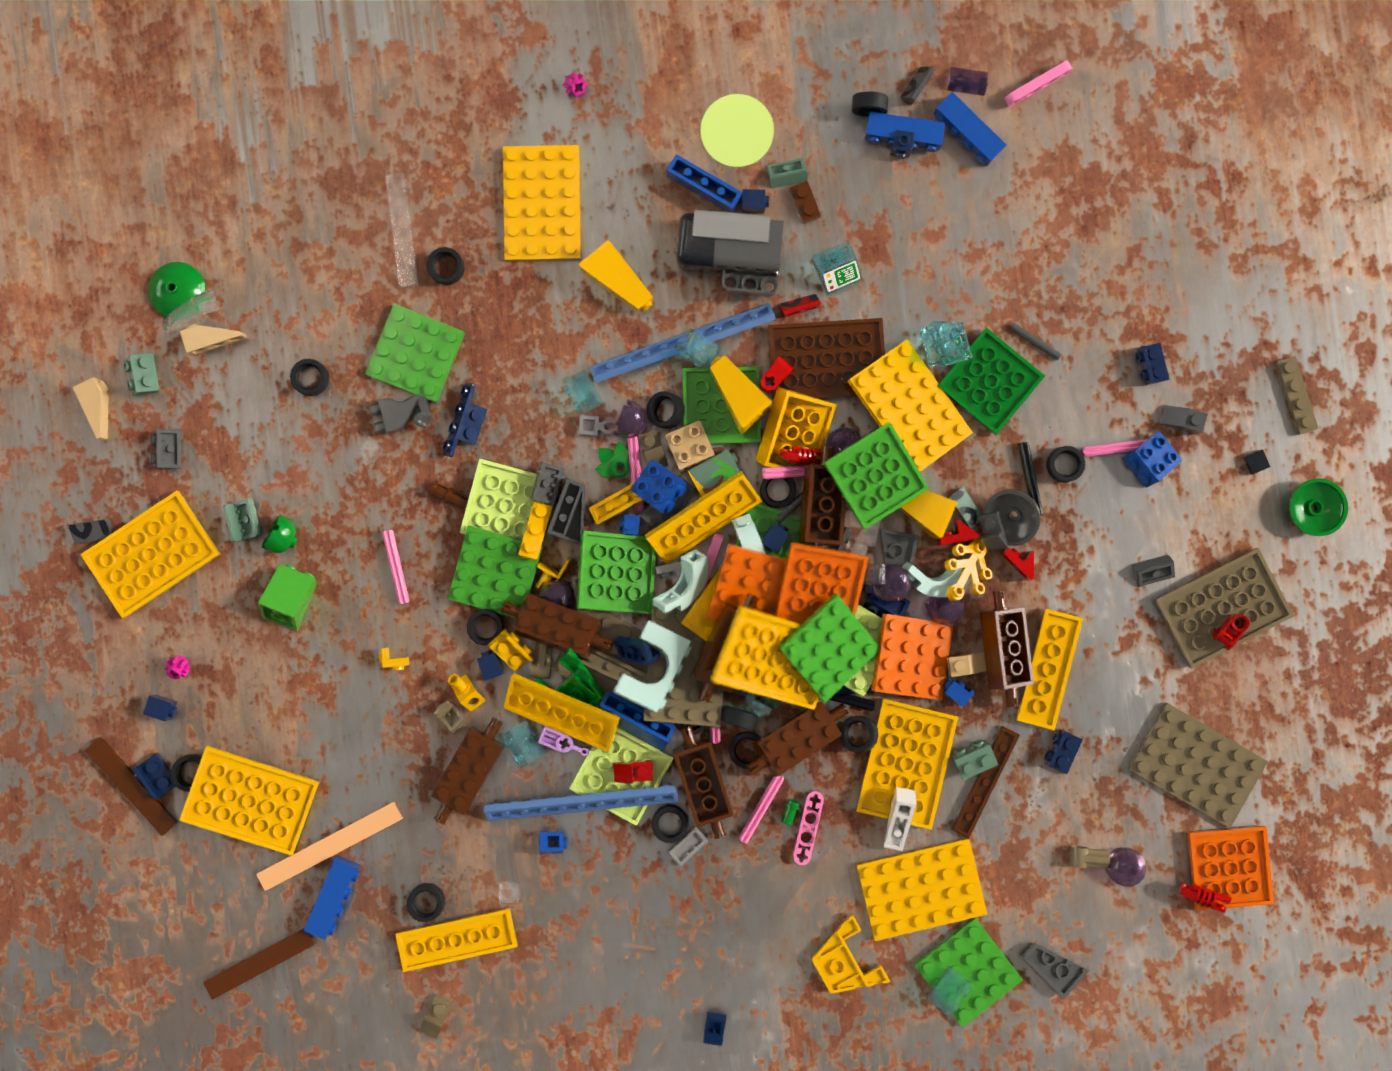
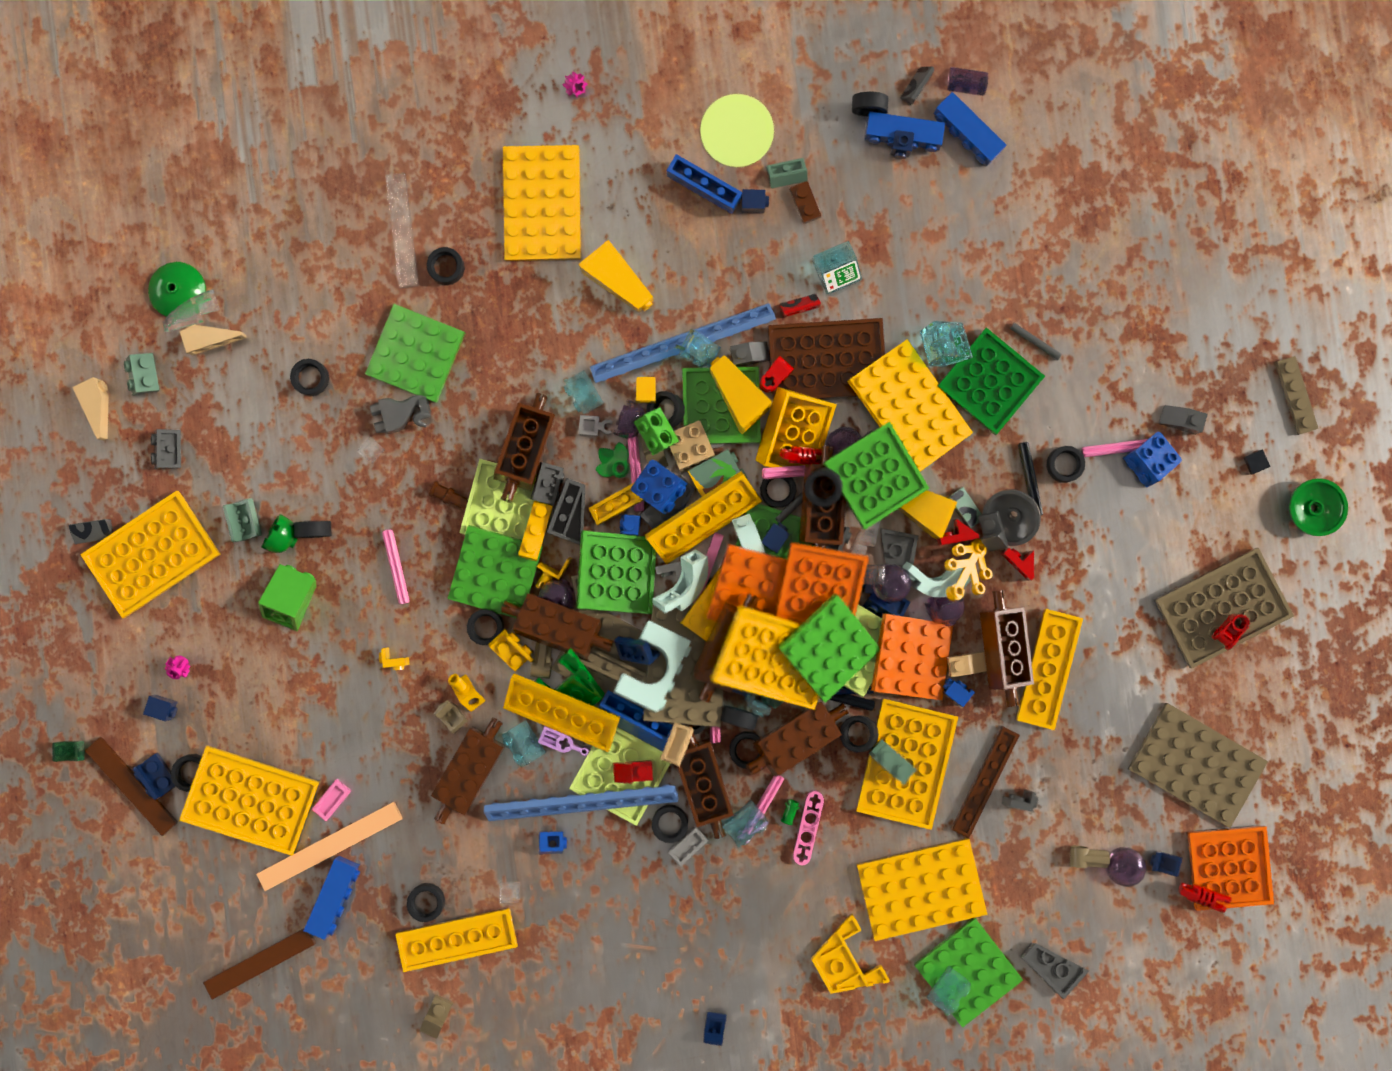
(68, 751): none -> clear green bracket
(312, 529): none -> black tyre
(331, 800): none -> bright pink tile
(466, 423): dark blue bracket -> none
(490, 665): dark blue brick -> none
(524, 447): none -> reddish brown brick
(645, 390): none -> yellow bracket
(656, 431): none -> bright green brick
(677, 744): none -> tan tile
(733, 245): piece -> none
(745, 824): none -> clear light blue bracket
(749, 353): none -> dark grey slope
(826, 501): none -> black tyre
(892, 761): none -> sand green panel
(900, 818): white slope -> none
(974, 759): sand green bracket -> none
(1027, 802): none -> dark grey bracket
(1038, 83): bright pink beam -> none
(1062, 751): dark blue bracket -> none
(1152, 364): dark blue bracket -> none
(1153, 570): dark grey slope -> none
(1166, 863): none -> dark blue bracket

